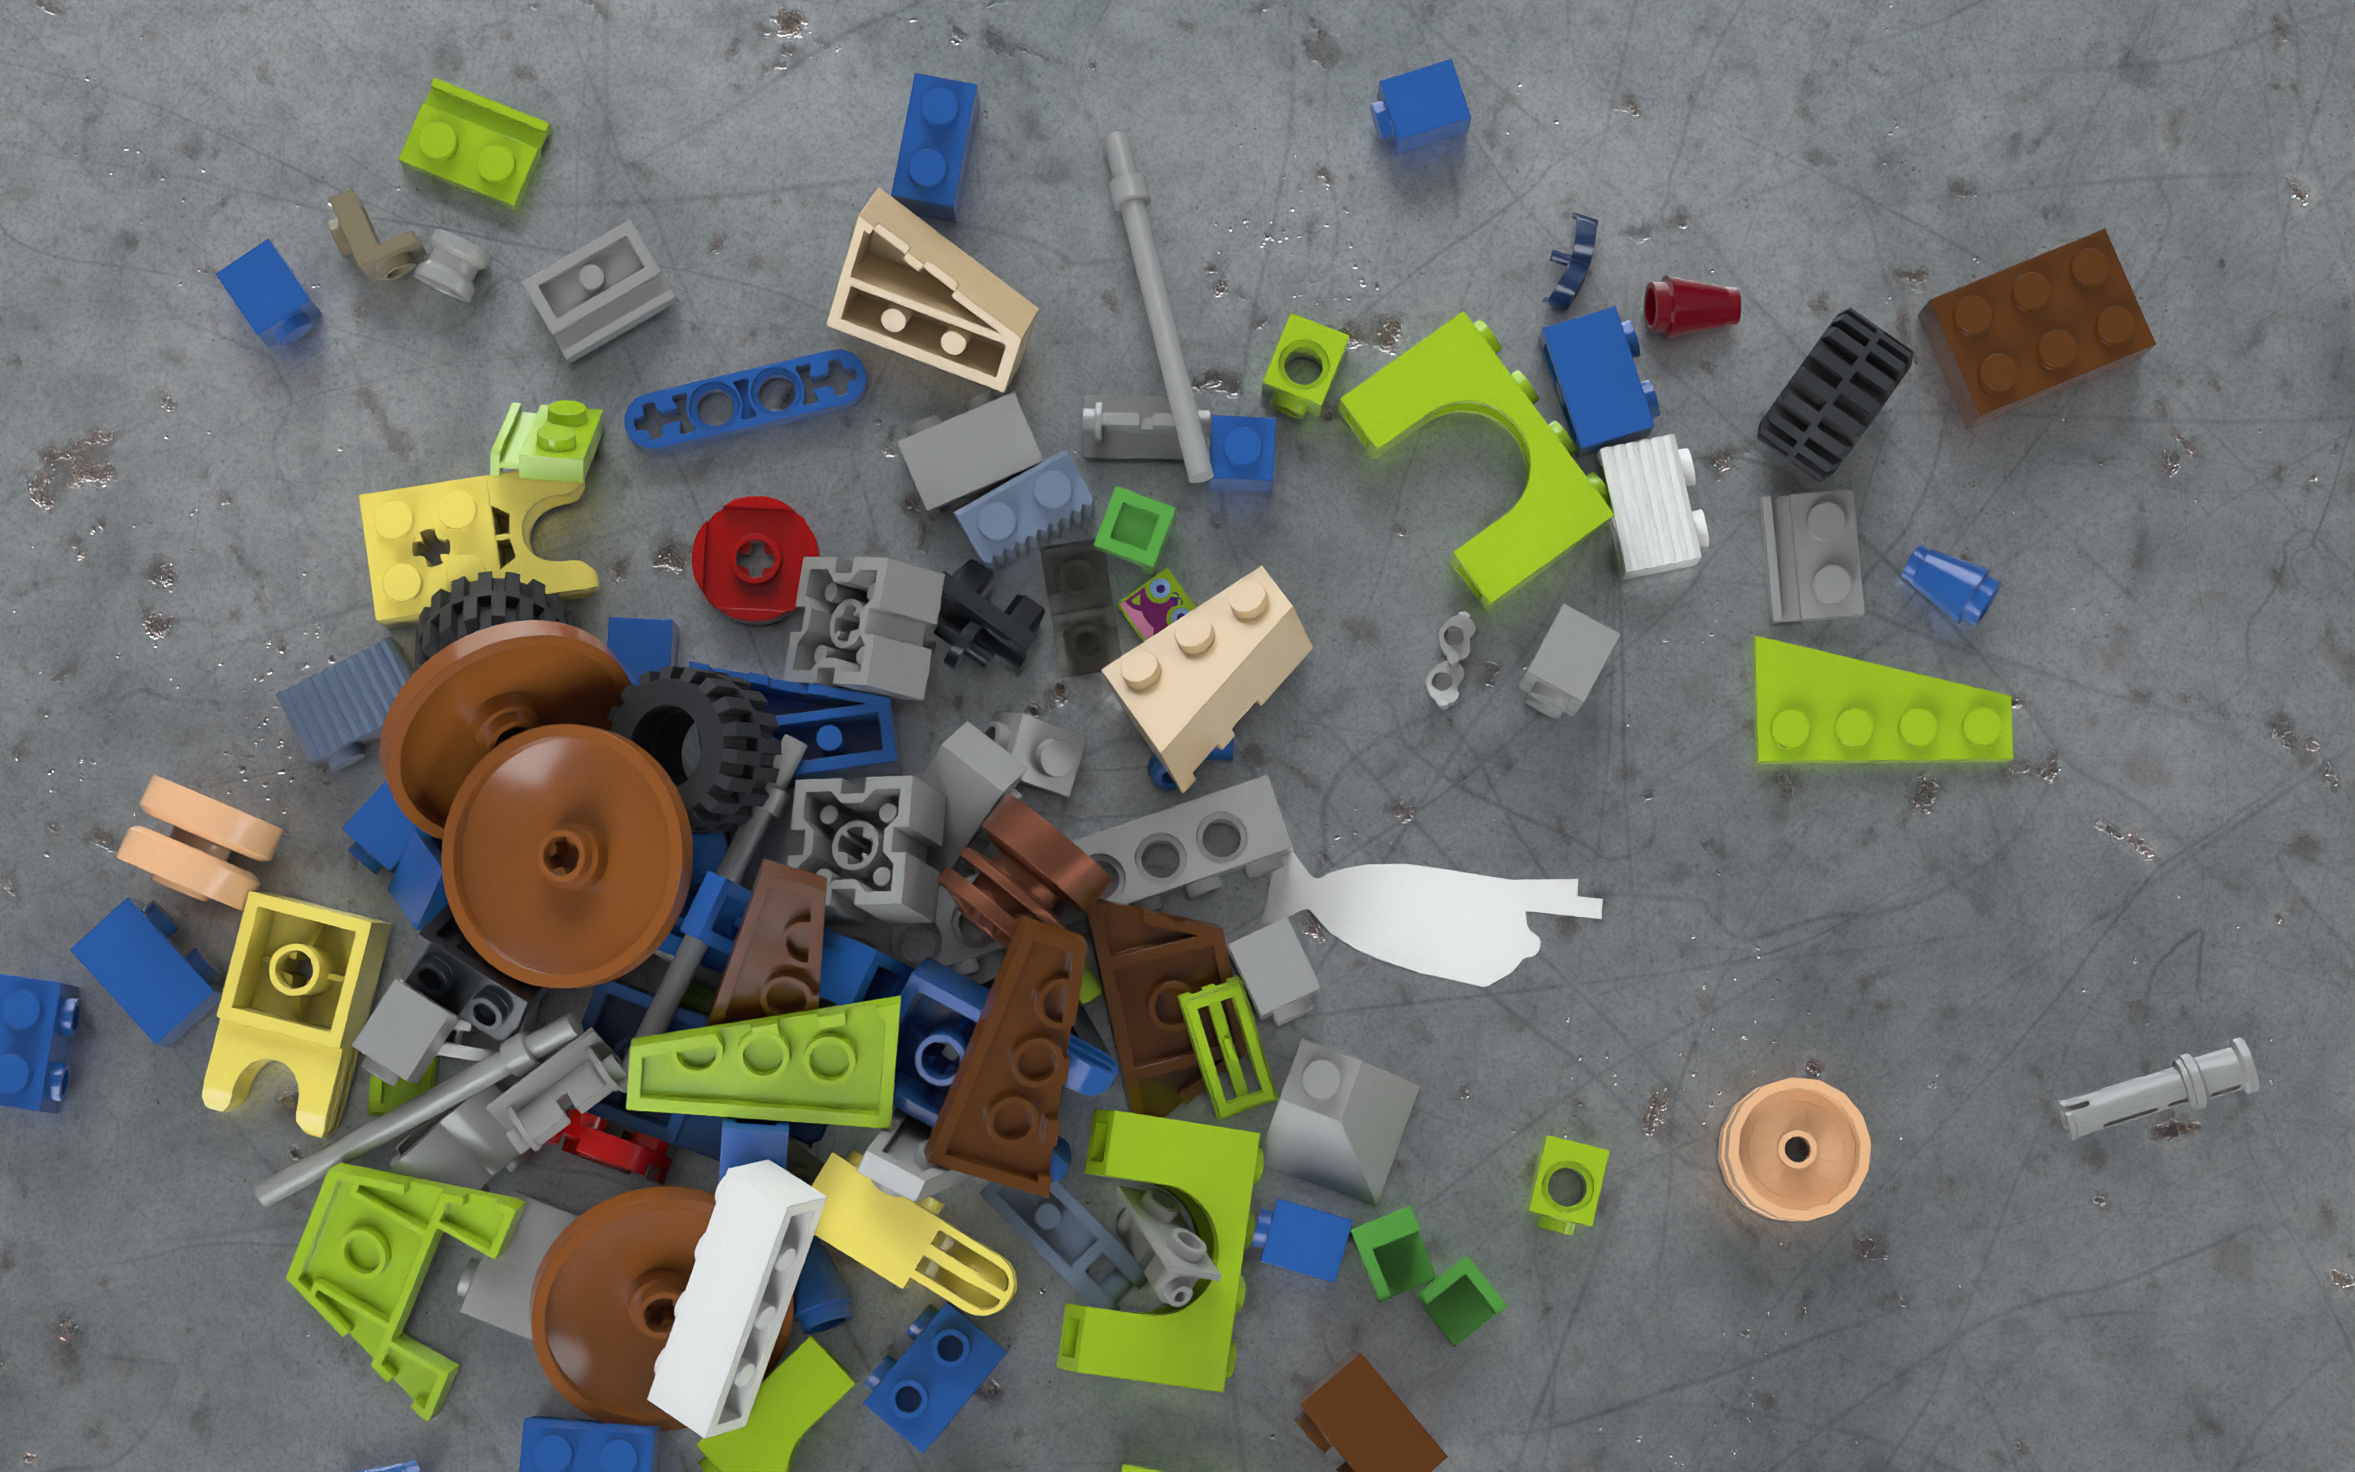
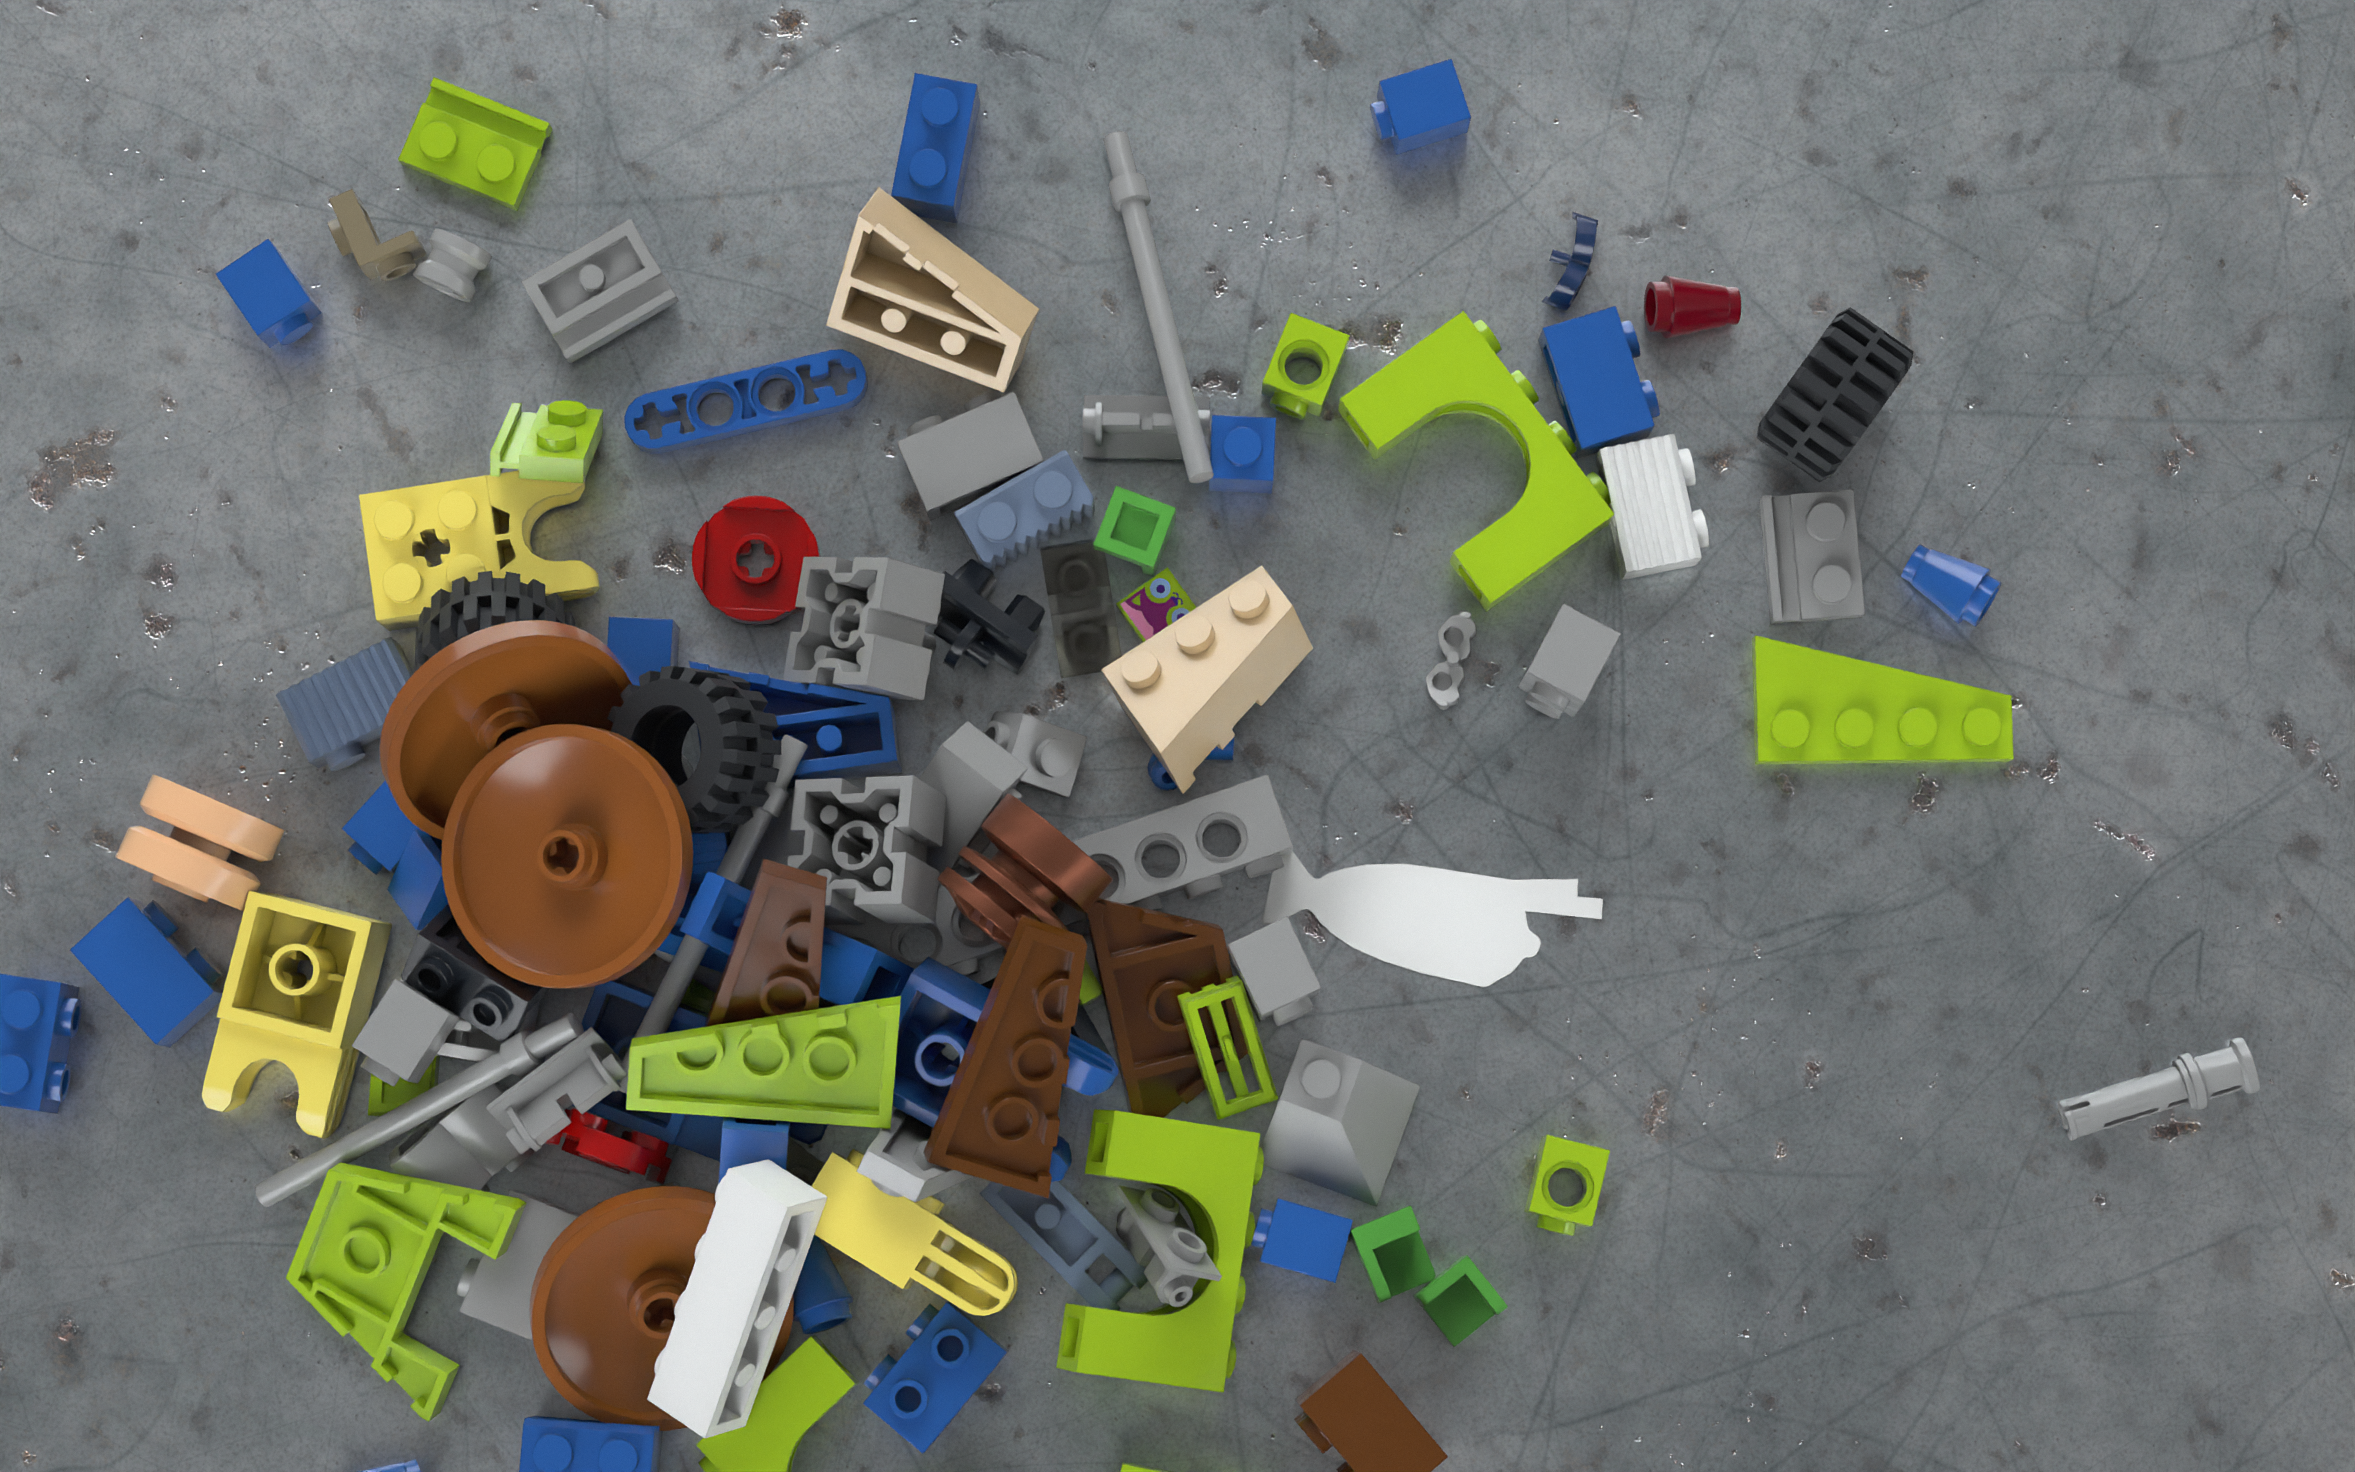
(1833, 1148): light nougat wheel -> none
(2036, 328): reddish brown brick -> none

